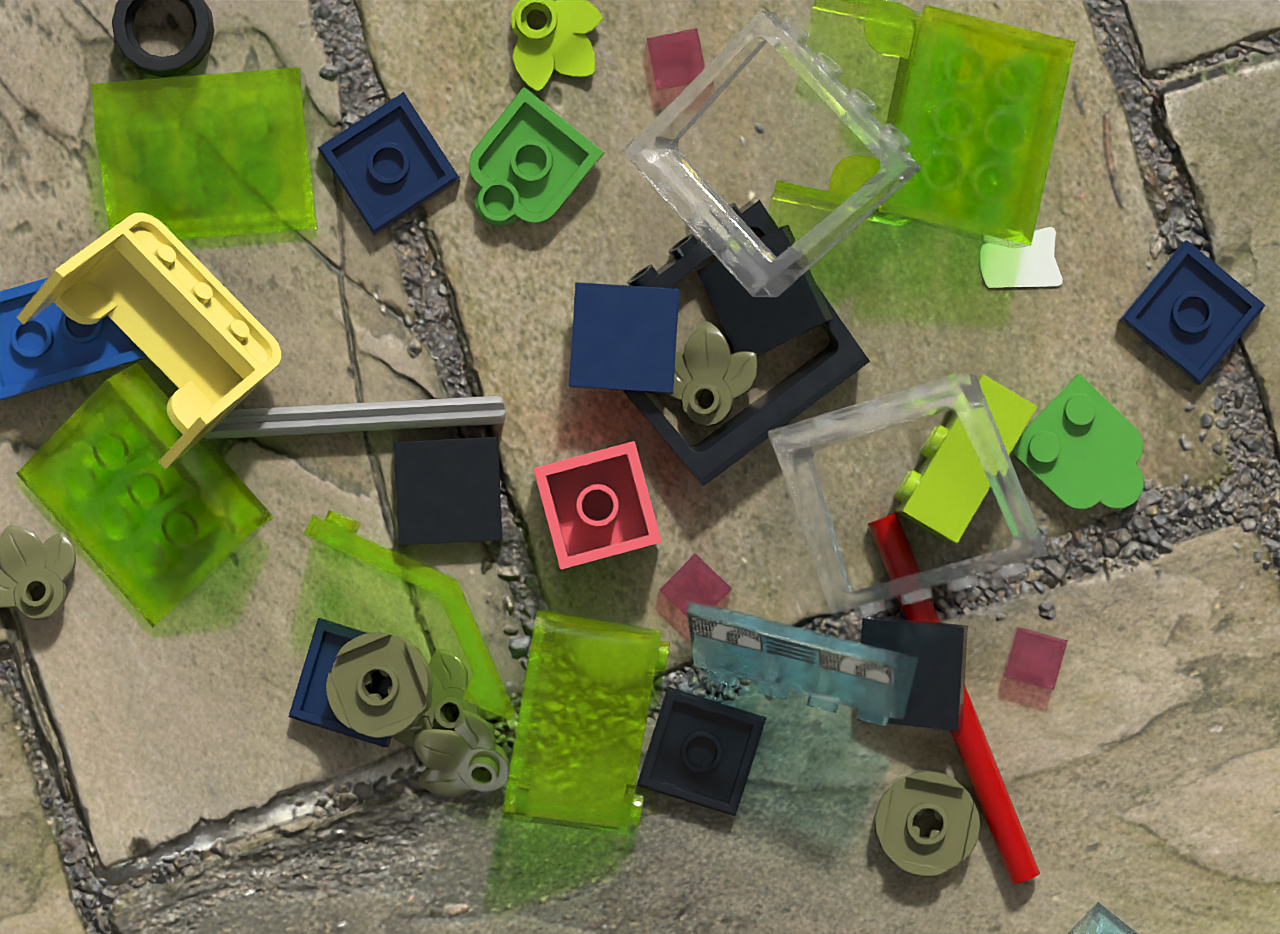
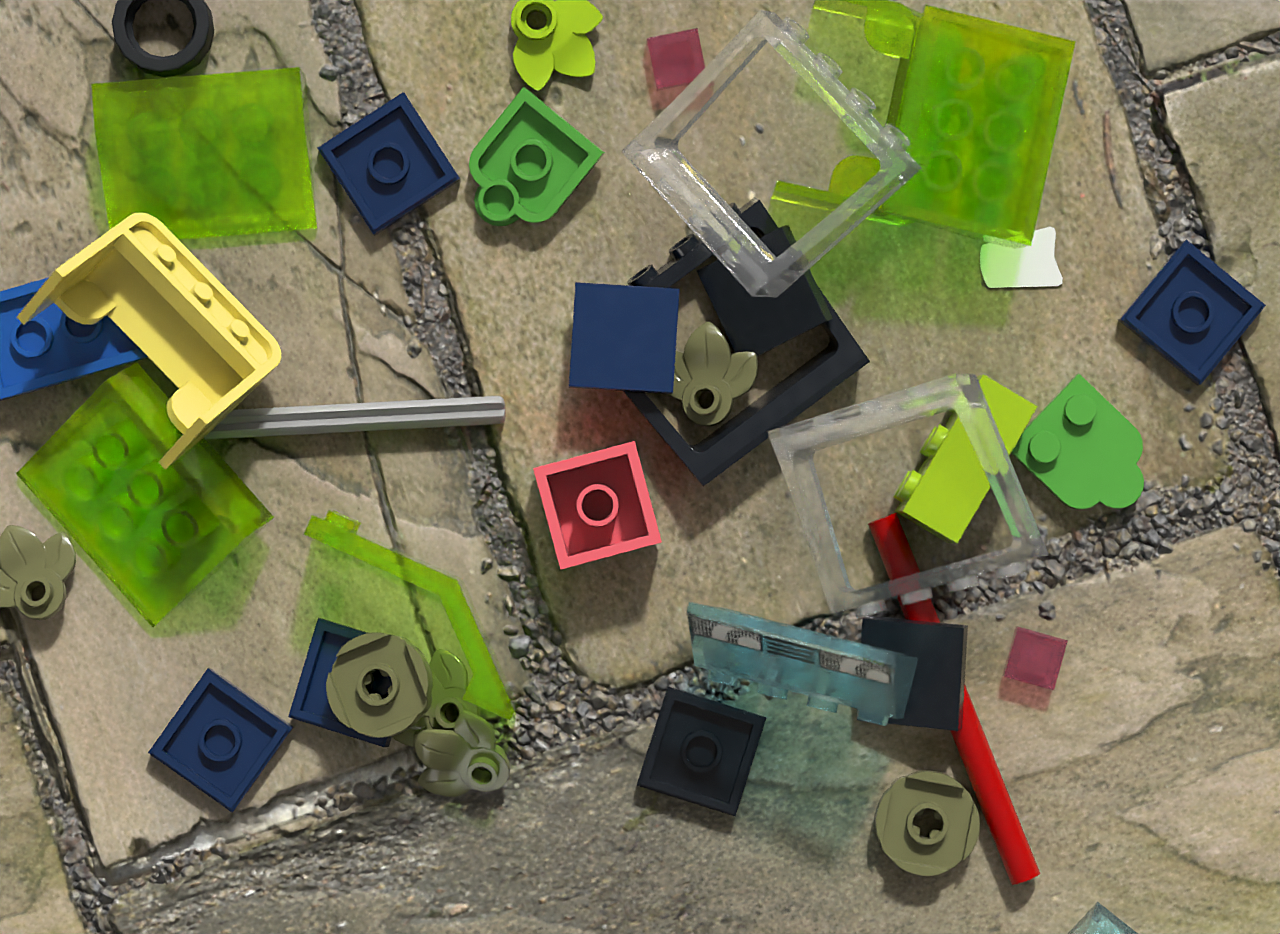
(220, 739): none -> dark blue tile
(448, 491): black tile -> none
(583, 723): clear neon green windscreen -> none
(696, 584): clear pink tile -> none

